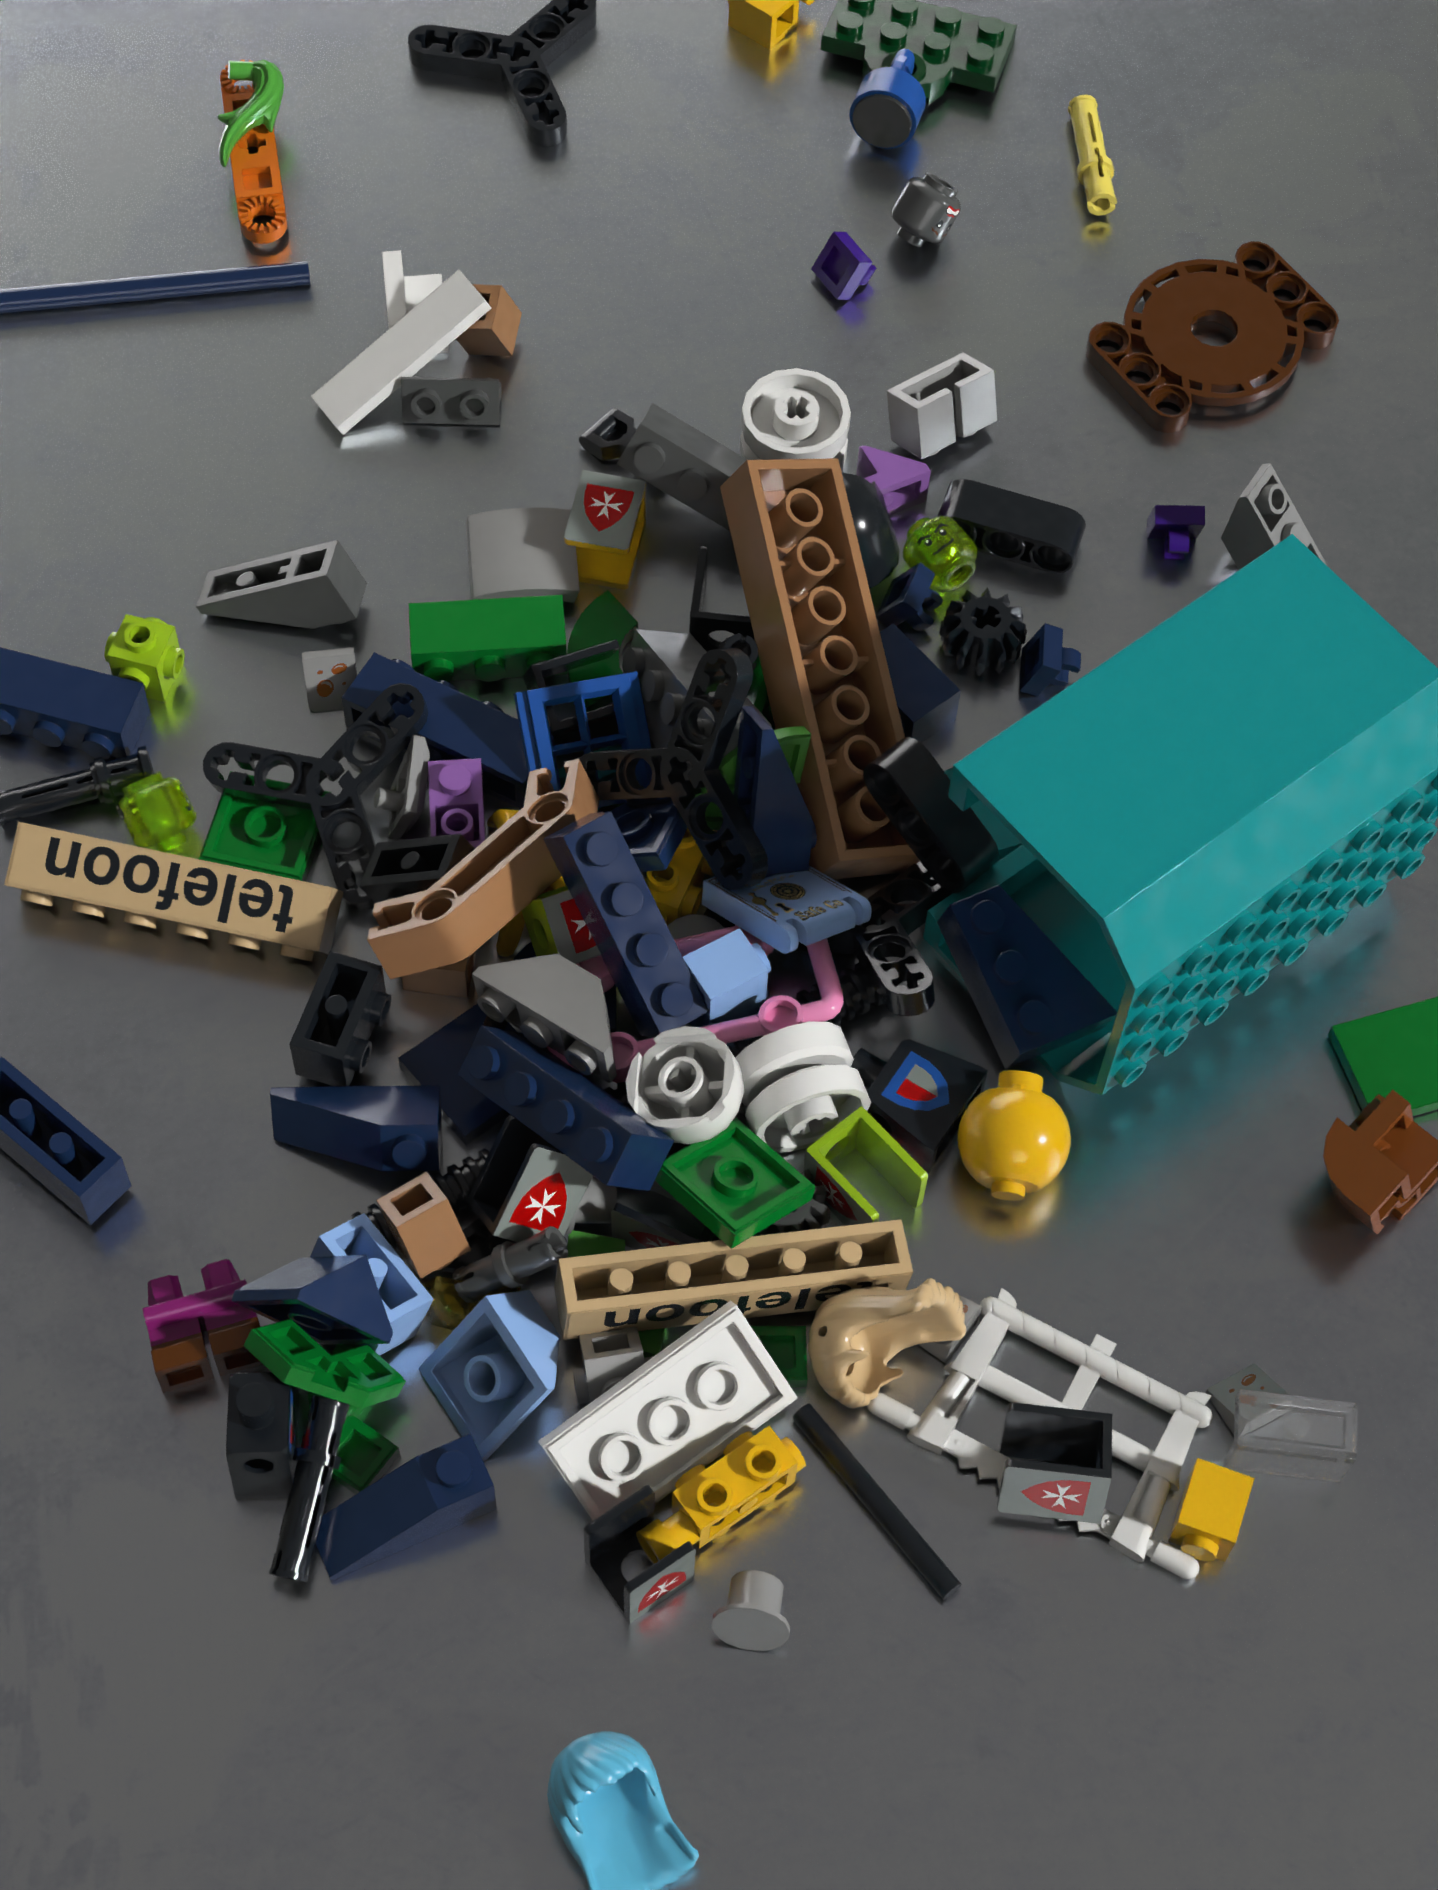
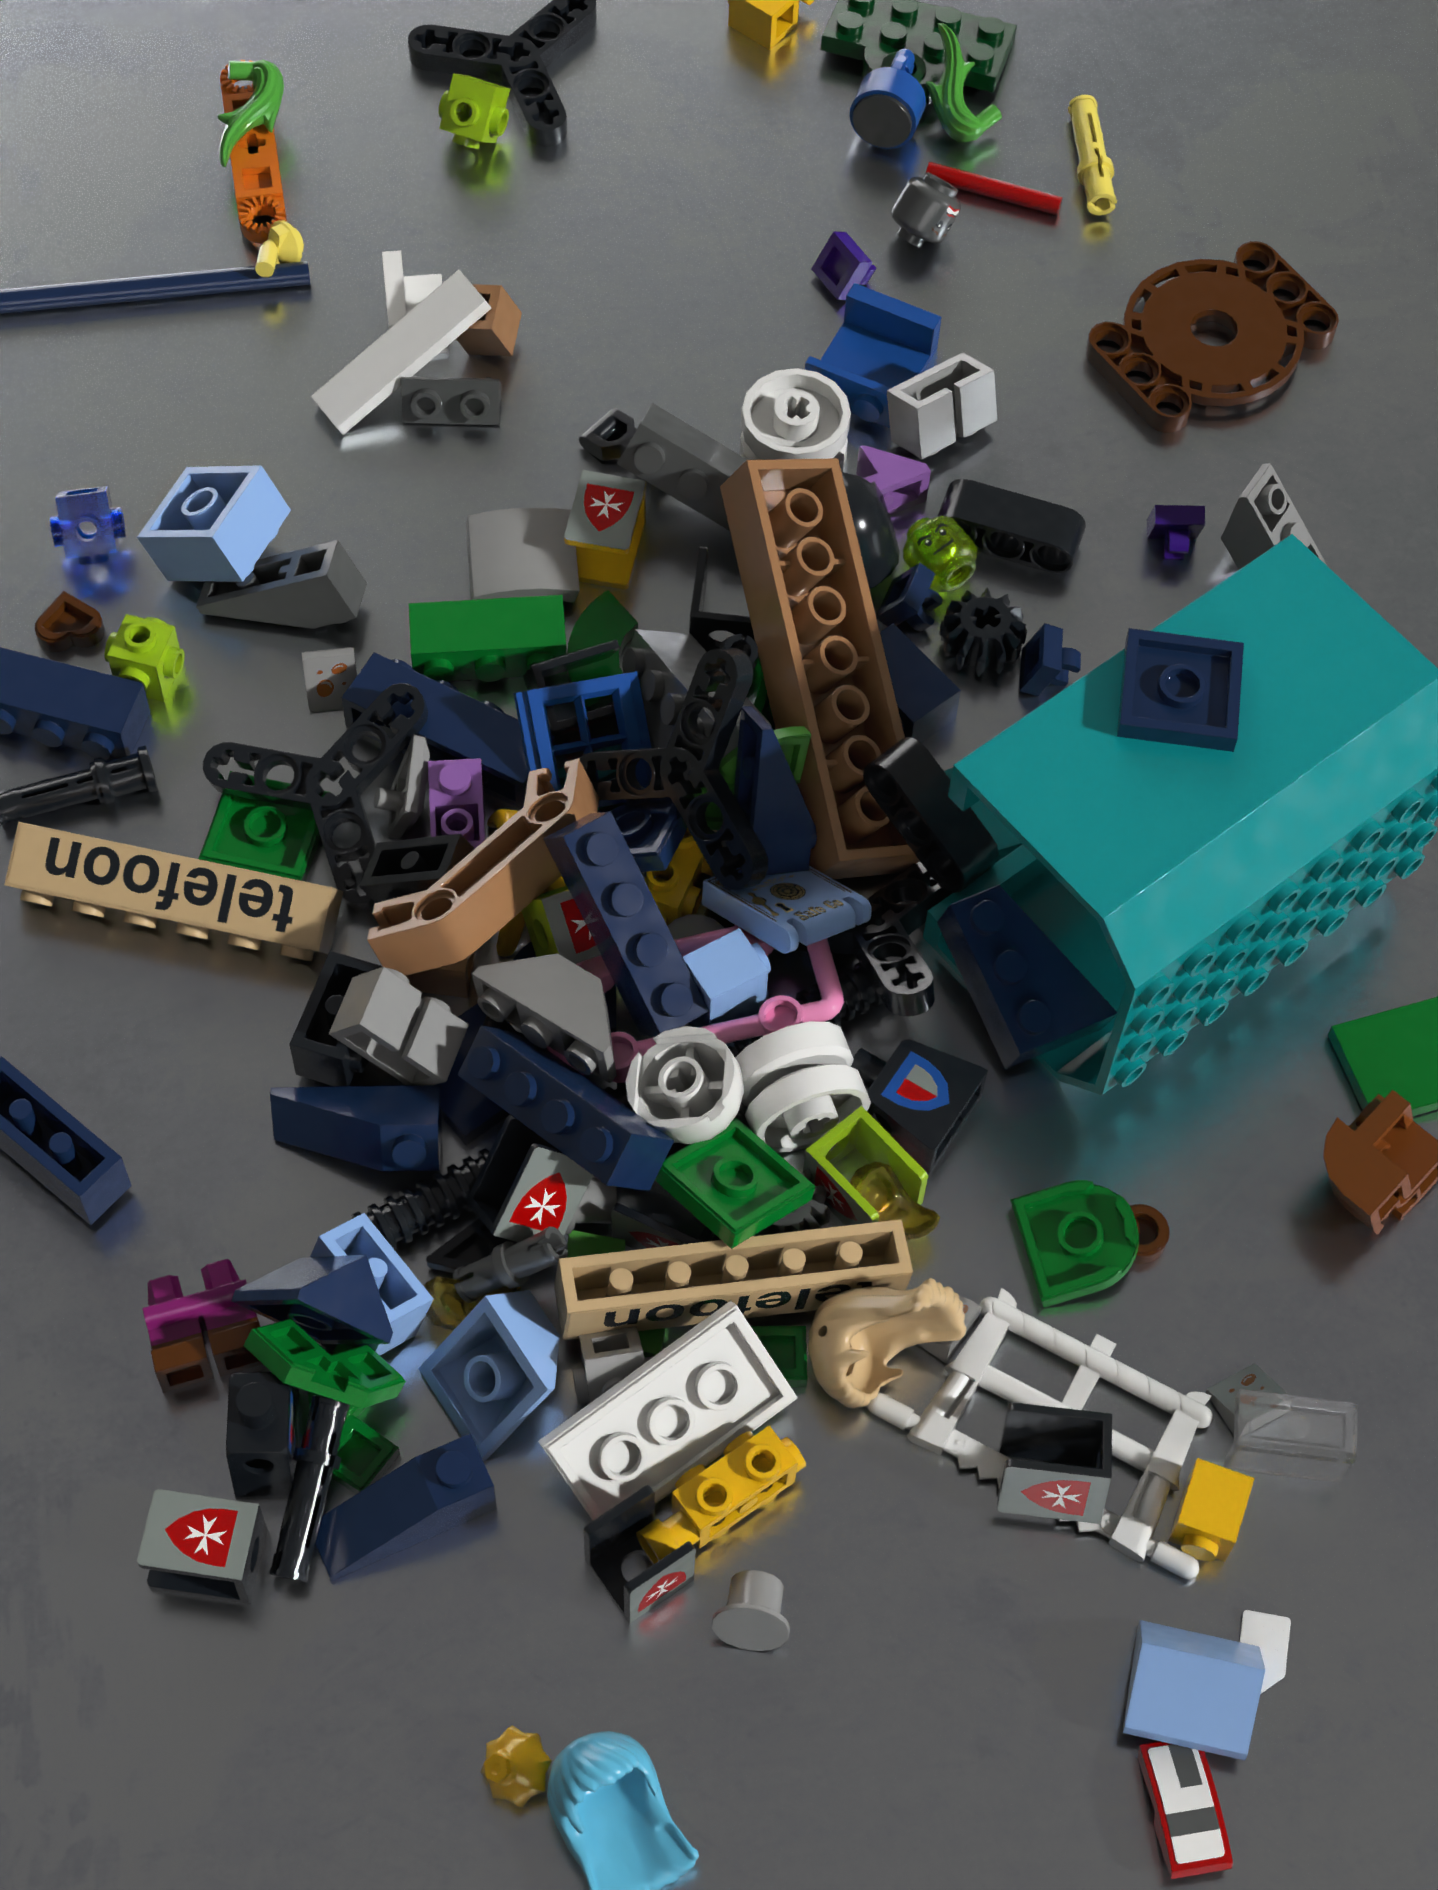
(68, 624): none -> reddish brown tile
(92, 506): none -> clear blue brick
(156, 812): clear neon green head -> none
(202, 1546): none -> piece
(214, 523): none -> light blue brick
(282, 246): none -> light yellow plate
(399, 1029): none -> light grey piece
(423, 1225): medium nougat brick -> none
(474, 110): none -> lime brick
(516, 1766): none -> yellow piece
(877, 350): none -> blue panel
(877, 1501): black bar -> none
(886, 1194): none -> clear yellow hair
(949, 99): none -> bright green piece
(997, 189): none -> red bar
(1014, 1136): yellow brick -> none
(1076, 1238): none -> green tile
(1152, 1233): none -> reddish brown tile
(1181, 690): none -> dark blue tile
(1186, 1809): none -> slope
(1193, 1690): none -> light blue slope
(1272, 1636): none -> white sticker

